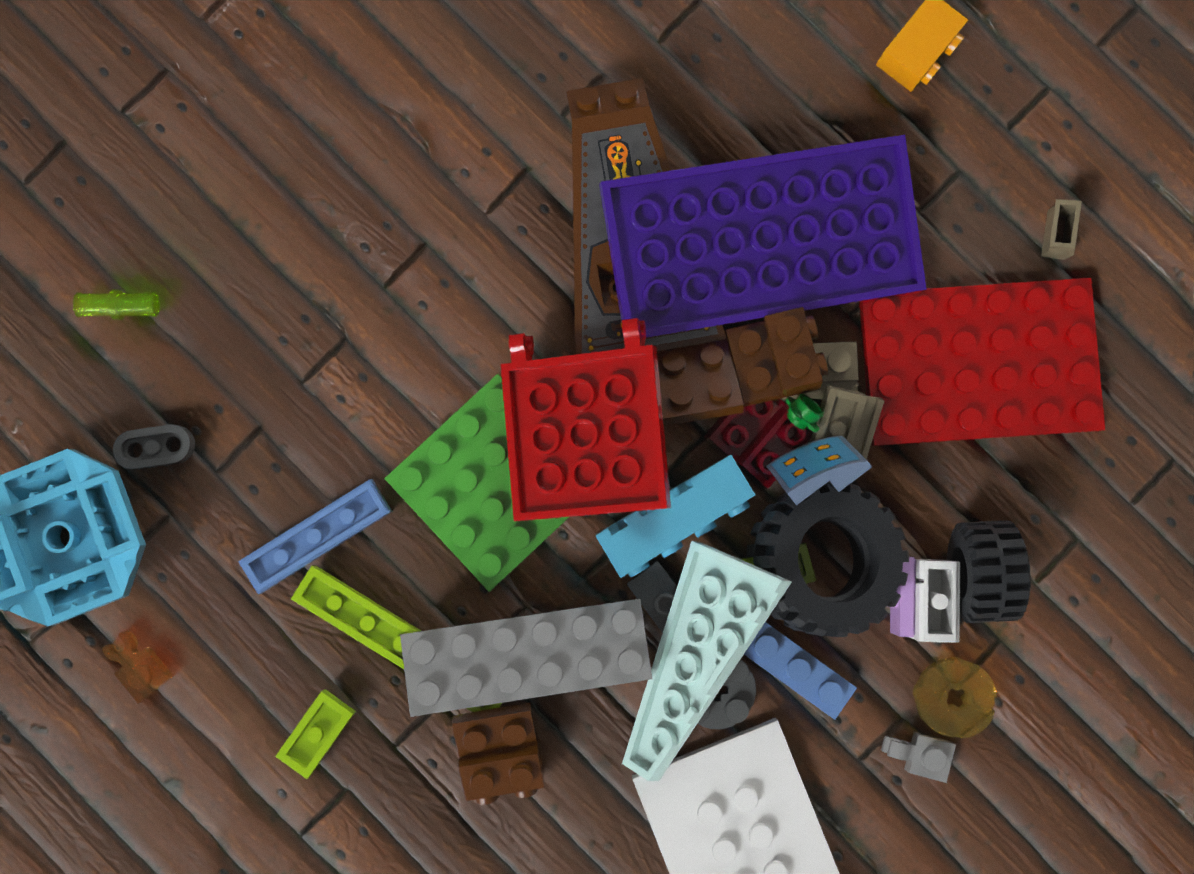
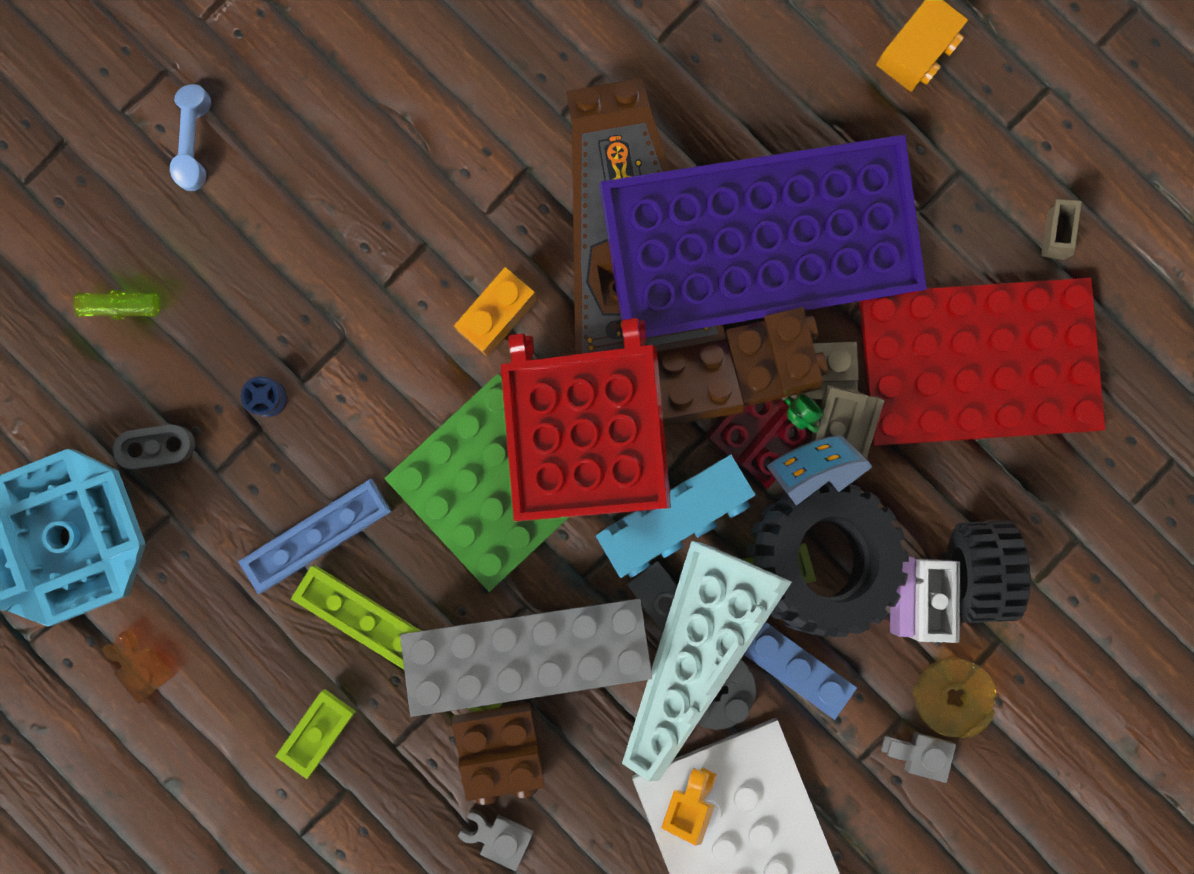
(184, 168): none -> light blue bar
(257, 392): none -> dark blue wheel
(496, 312): none -> light orange brick
(503, 840): none -> light grey plate
(688, 811): none -> light orange plate

